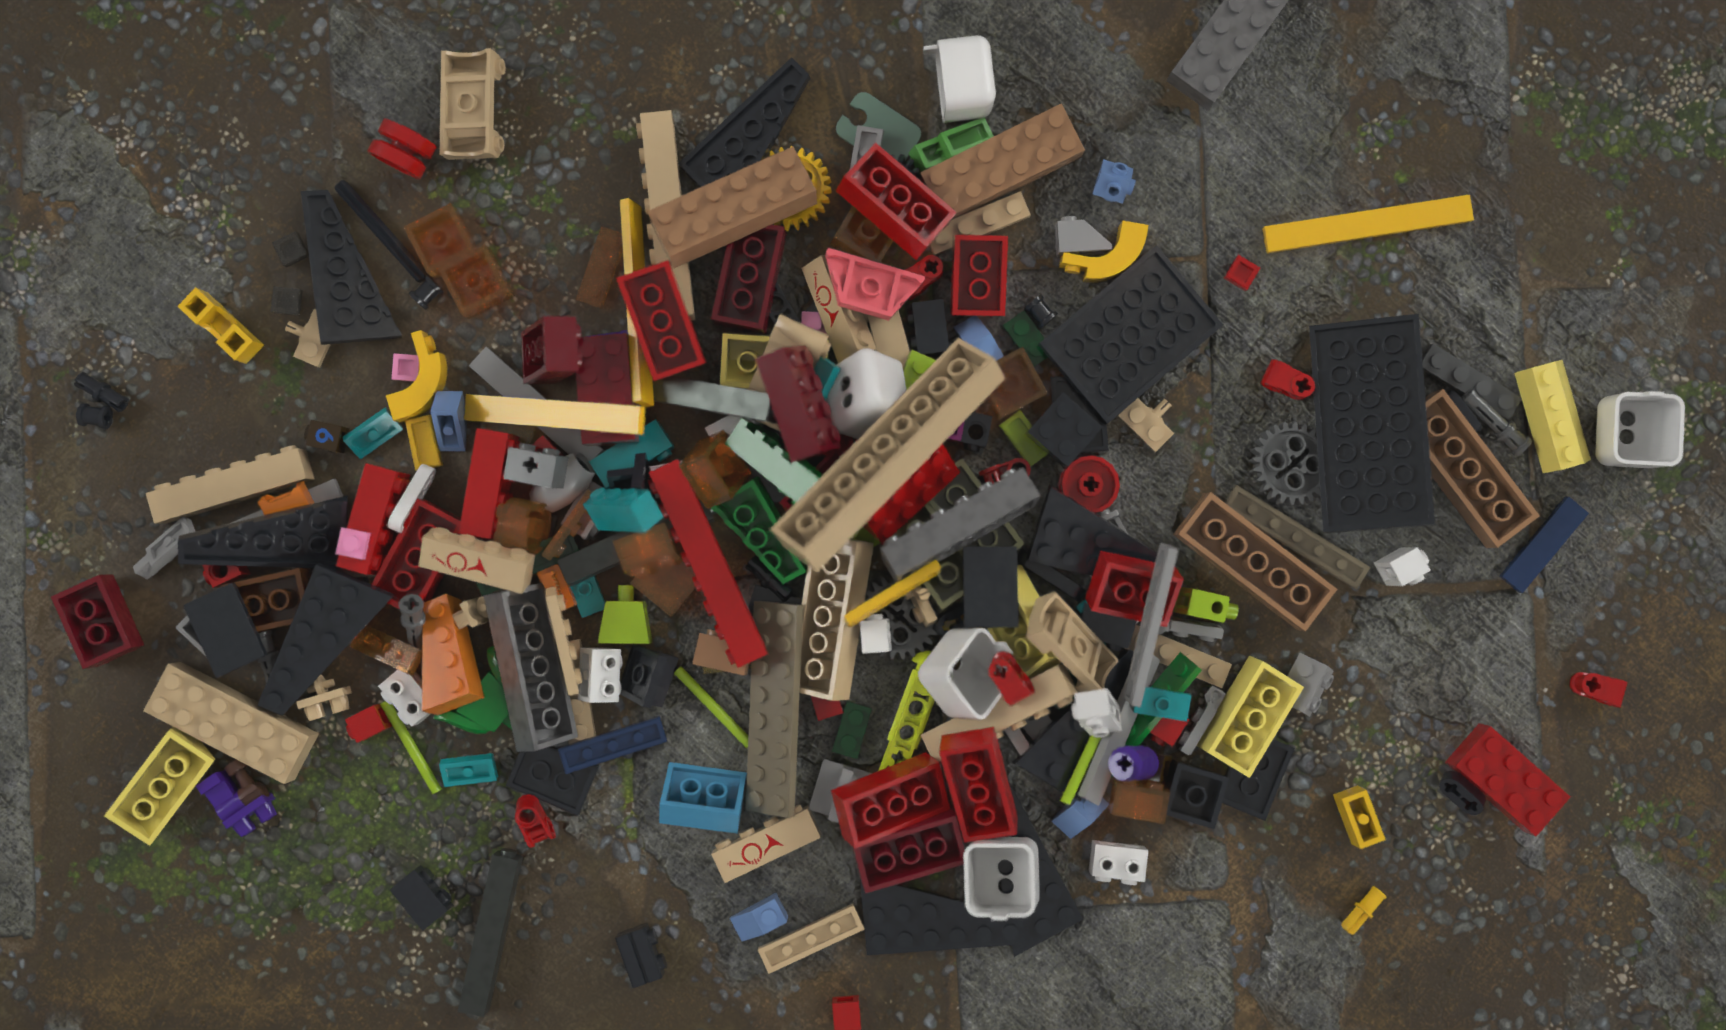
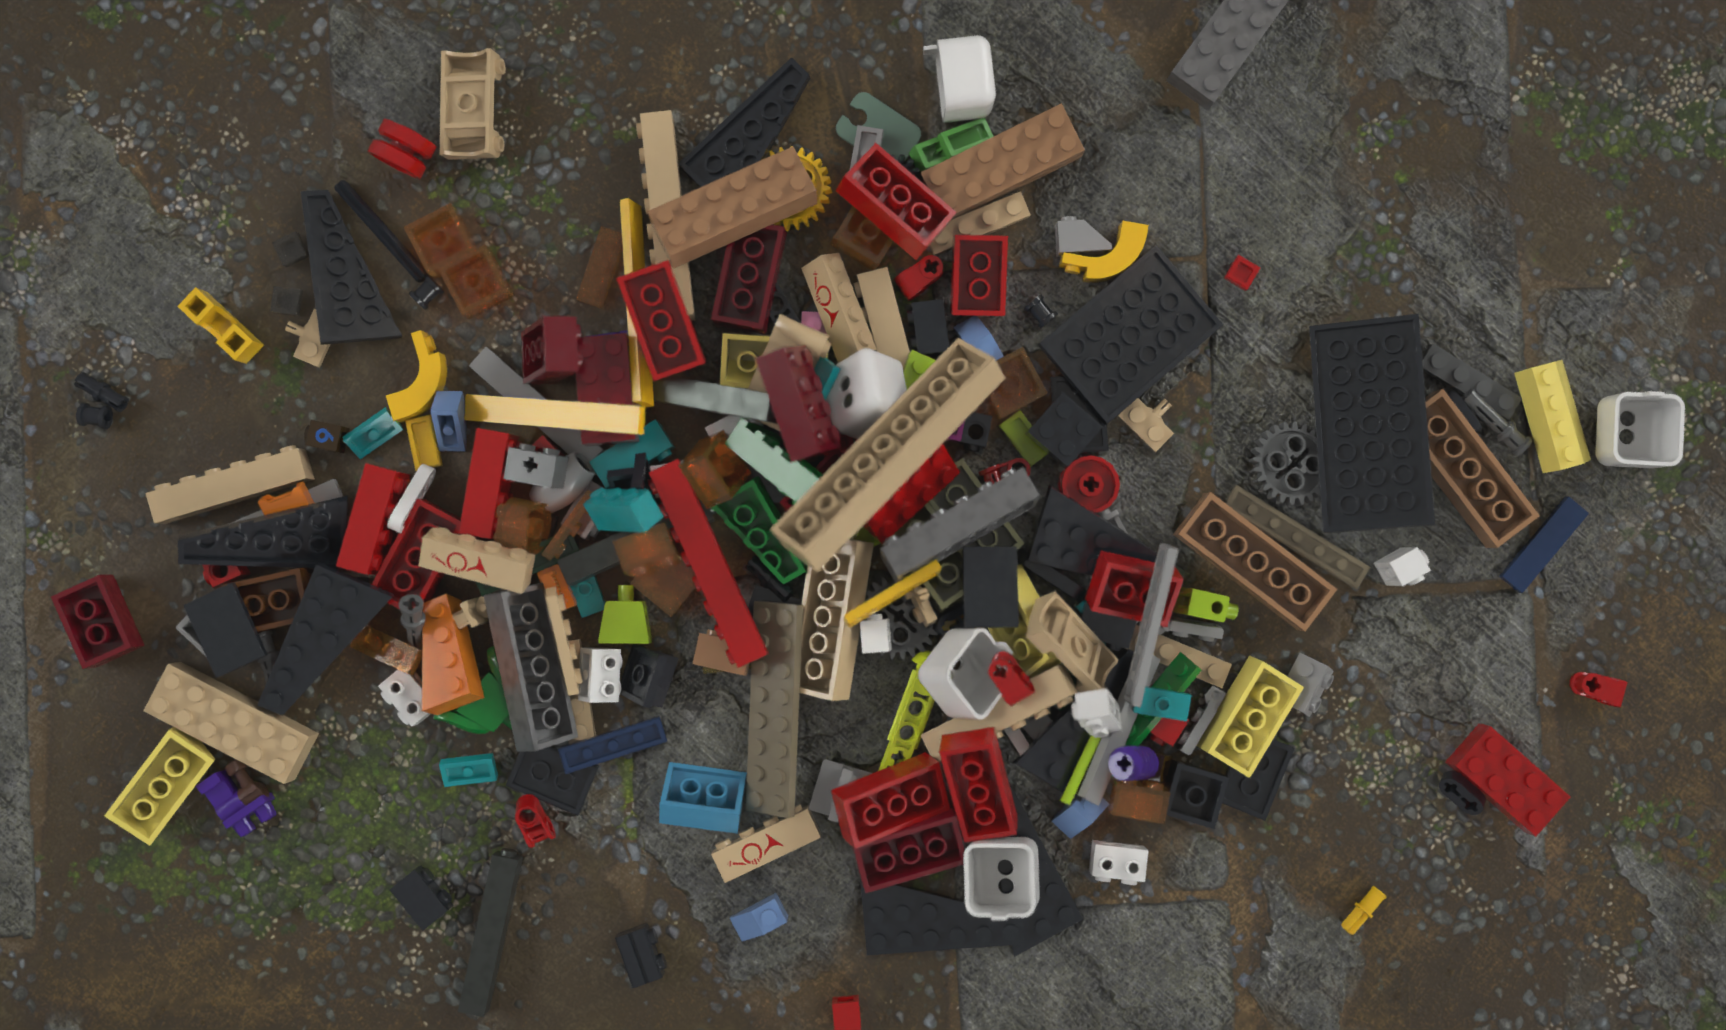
(163, 549): light grey hinge -> none
(337, 698): tan hips -> none
(353, 543): bright pink plate -> none
(367, 723): red brick -> none
(405, 367): bright pink plate -> none
(411, 747): lime bar -> none
(712, 705): lime bar -> none
(811, 938): tan plate -> none
(826, 708): red tile -> none
(852, 729): dark green plate -> none
(870, 285): coral wing -> none
(1026, 335): dark green plate -> none
(1114, 181): medium blue brick -> none
(1282, 379): red piece -> none
(1359, 817): yellow brick -> none
(1368, 224): yellow tile -> none

